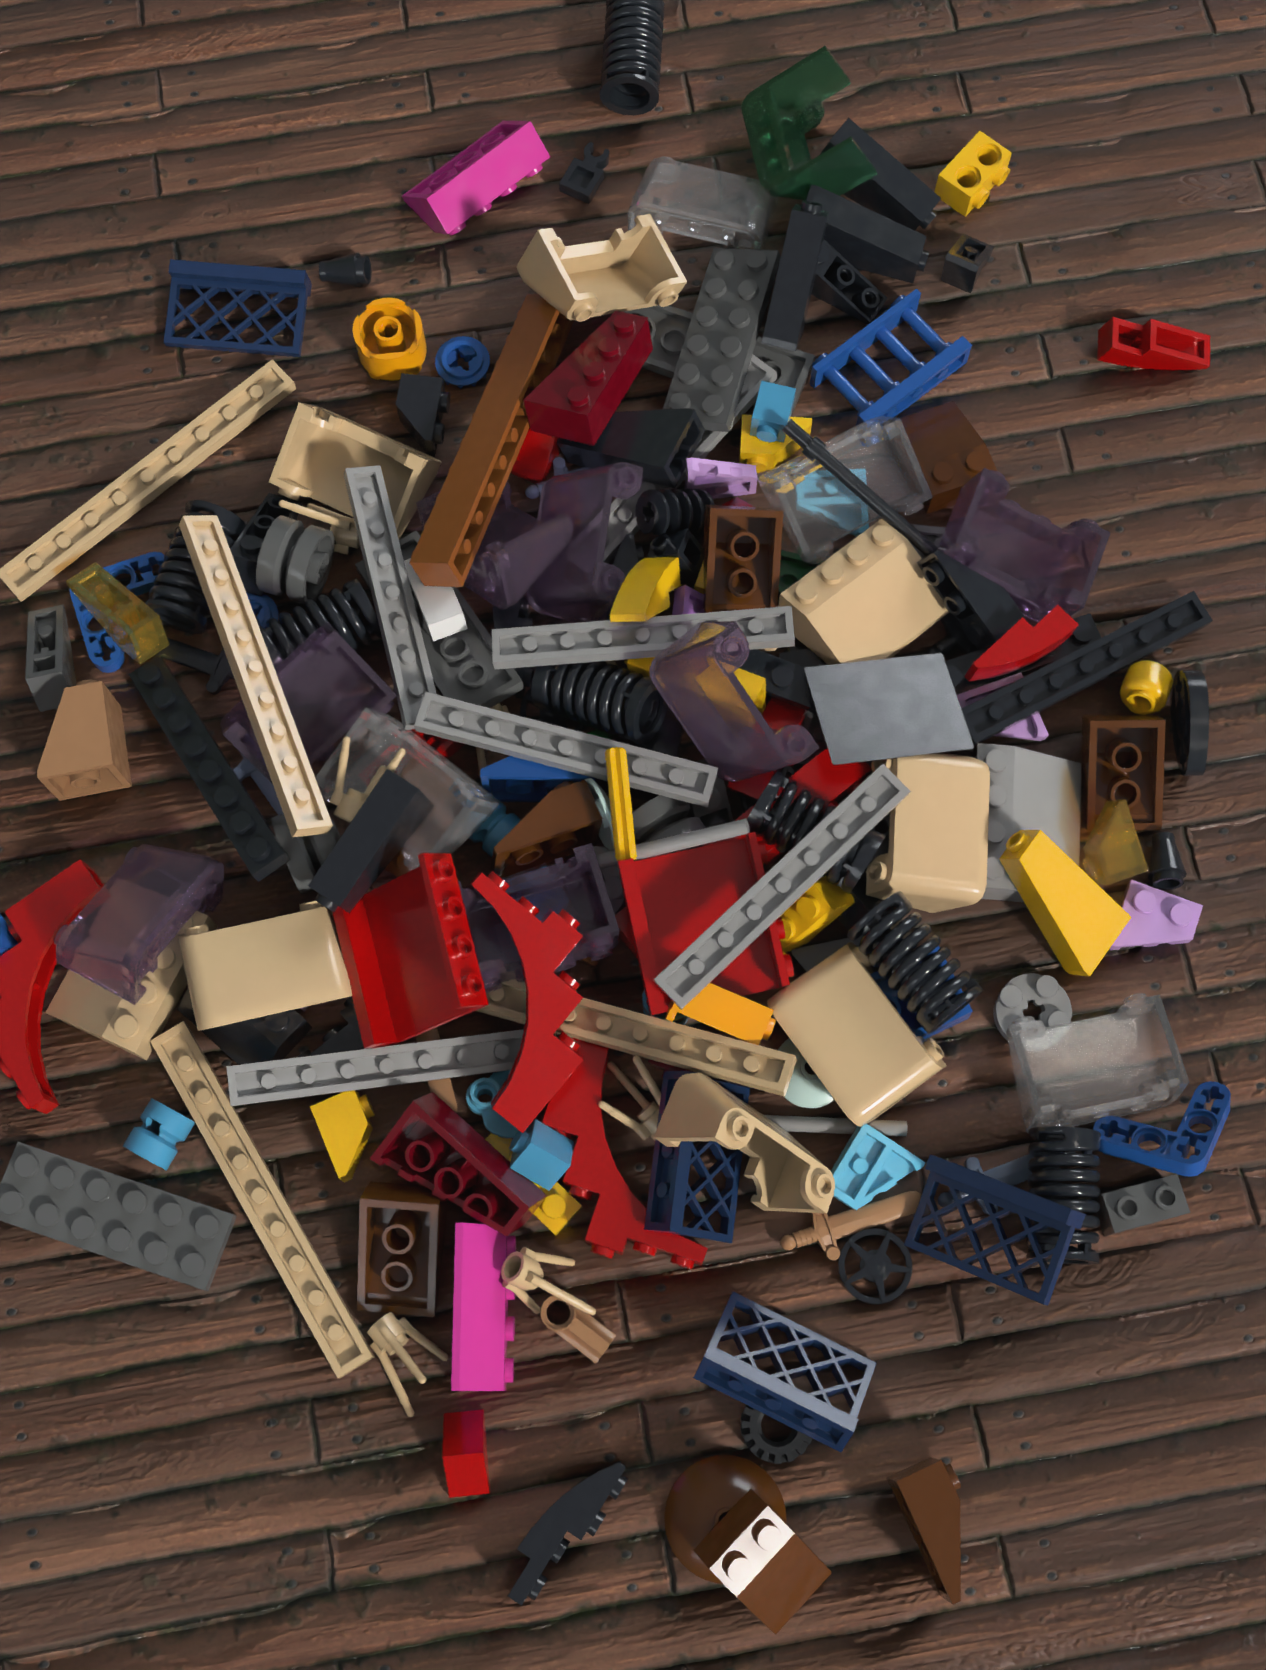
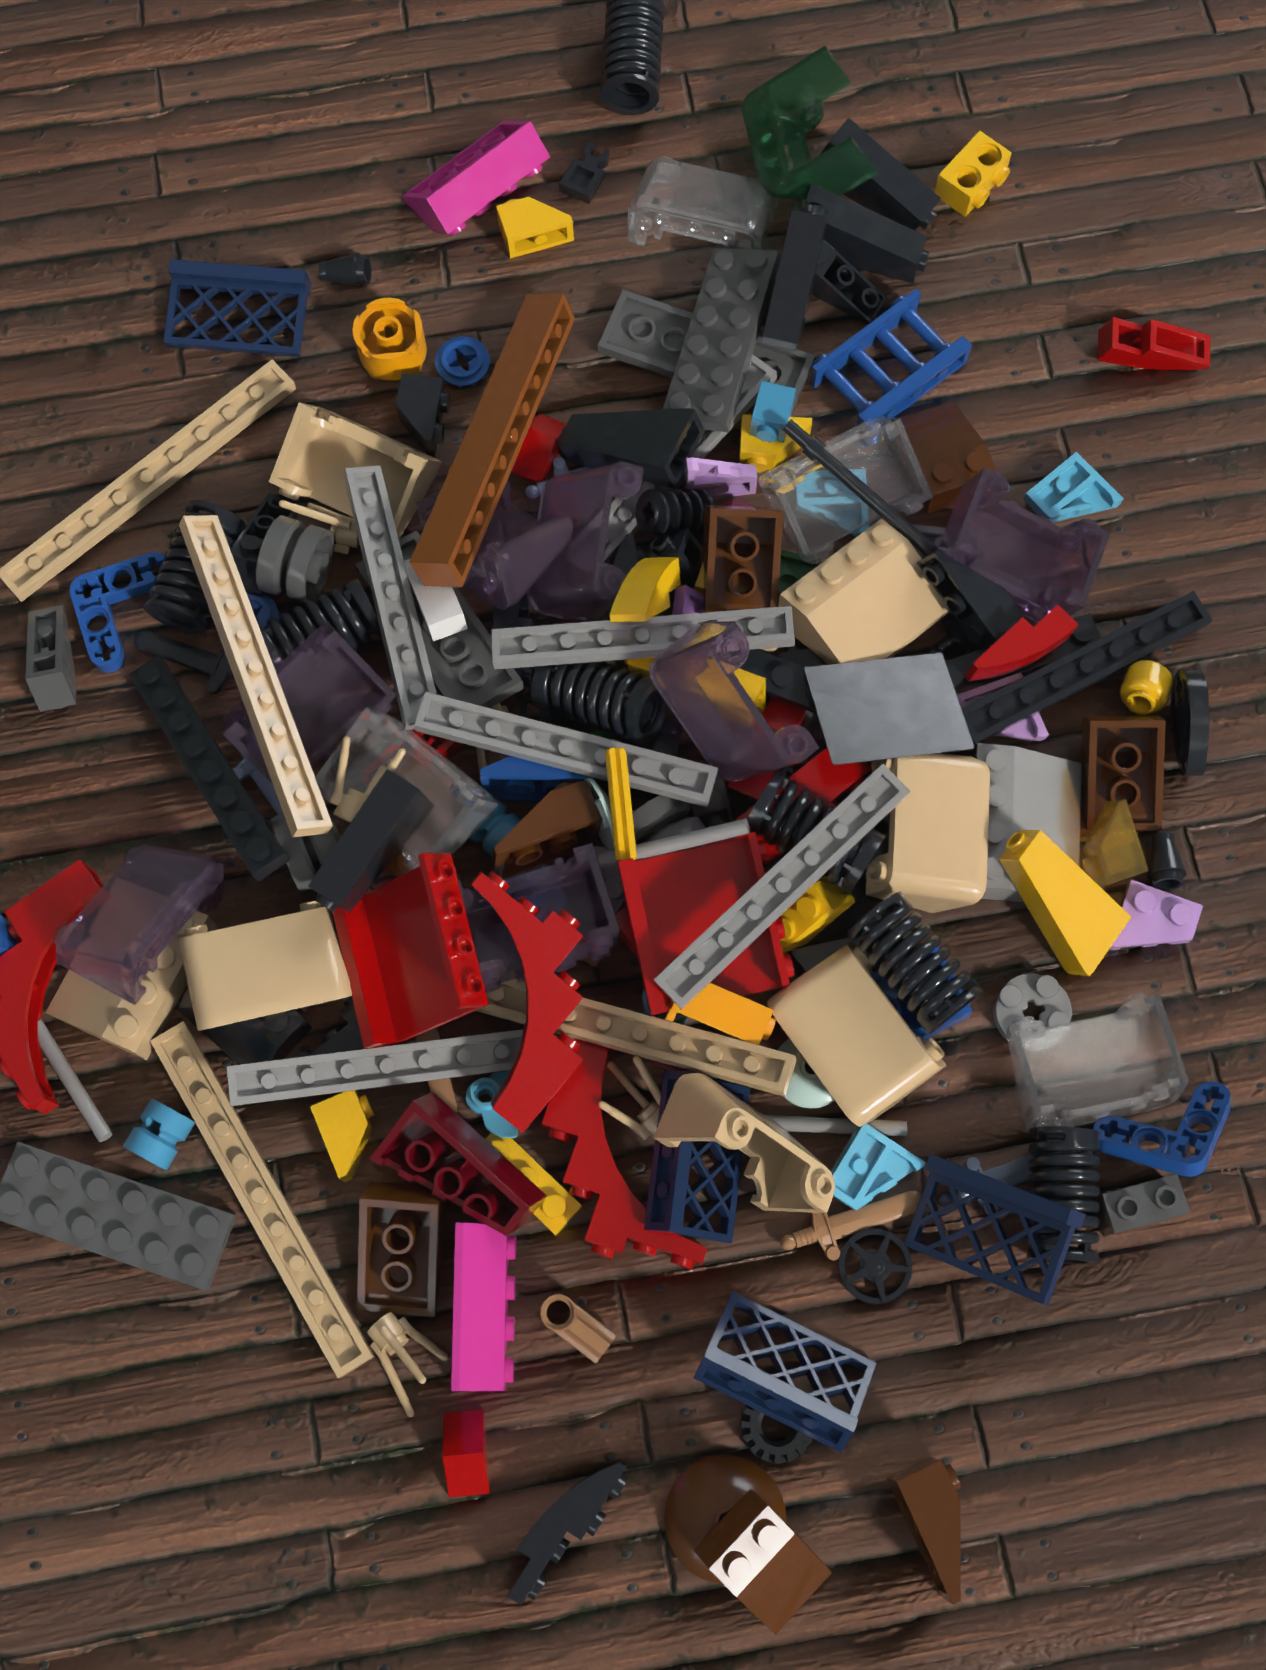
(72, 1084): none -> light grey bar
(85, 744): medium nougat slope -> none
(120, 612): clear yellow slope -> none
(524, 1273): tan plant -> none
(532, 226): none -> yellow slope
(541, 1154): dark azure brick -> none
(591, 381): dark red wedge -> none
(603, 276): tan windscreen -> none
(965, 262): black slope -> none
(1072, 492): none -> medium azure wing

